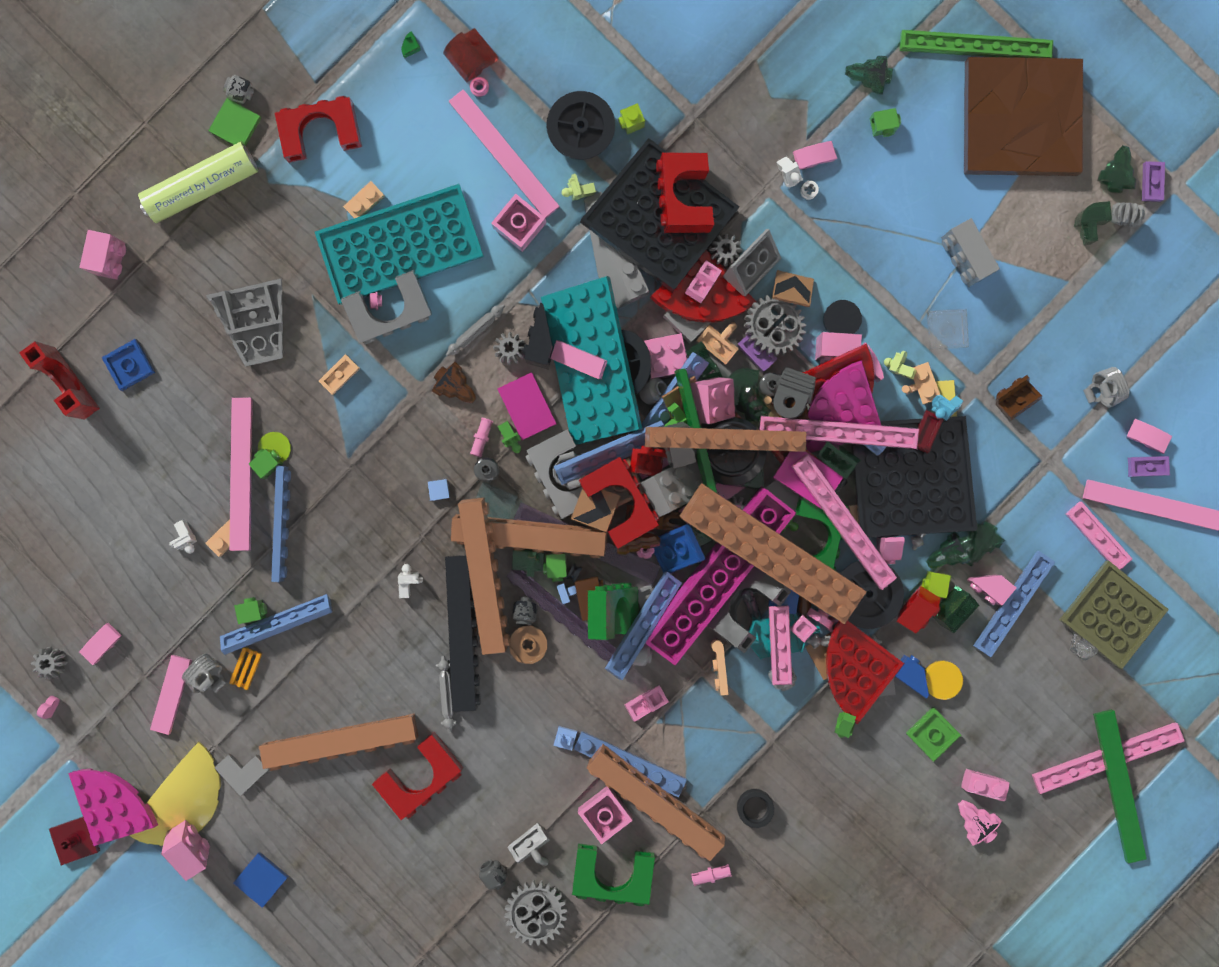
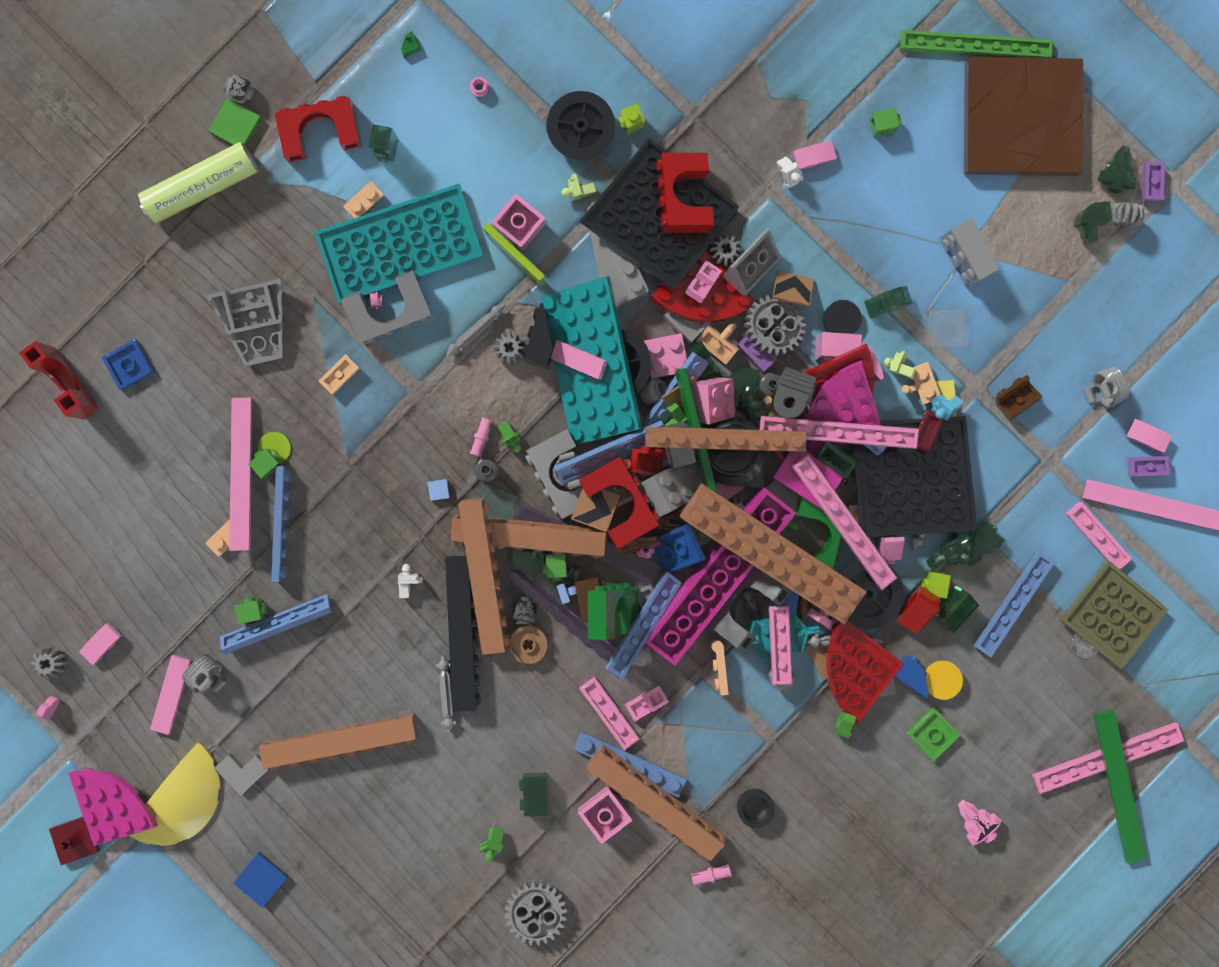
(102, 254): bright pink brick -> none
(186, 537): white piece -> none
(186, 850): bright pink brick -> none
(239, 683): light orange tile -> none
(383, 143): none -> clear green brick
(406, 800): red arch -> none
(453, 384): reddish brown rock -> none
(469, 54): clear red brick -> none
(493, 844): none -> bright green piece
(493, 874): dark grey head -> none
(504, 154): bright pink tile -> none
(517, 257): none -> lime tile
(526, 406): dark pink tile -> none
(529, 844): light grey plate -> none
(534, 794): none -> clear green brick
(565, 738): light blue tile -> none
(609, 713): none -> bright pink tile
(635, 890): green arch -> none
(803, 628): bright pink tile -> none
(804, 193): white bush -> none
(872, 73): clear green rock -> none
(888, 302): none -> clear green brick
(985, 785): bright pink brick -> none
(994, 587): bright pink slope -> none

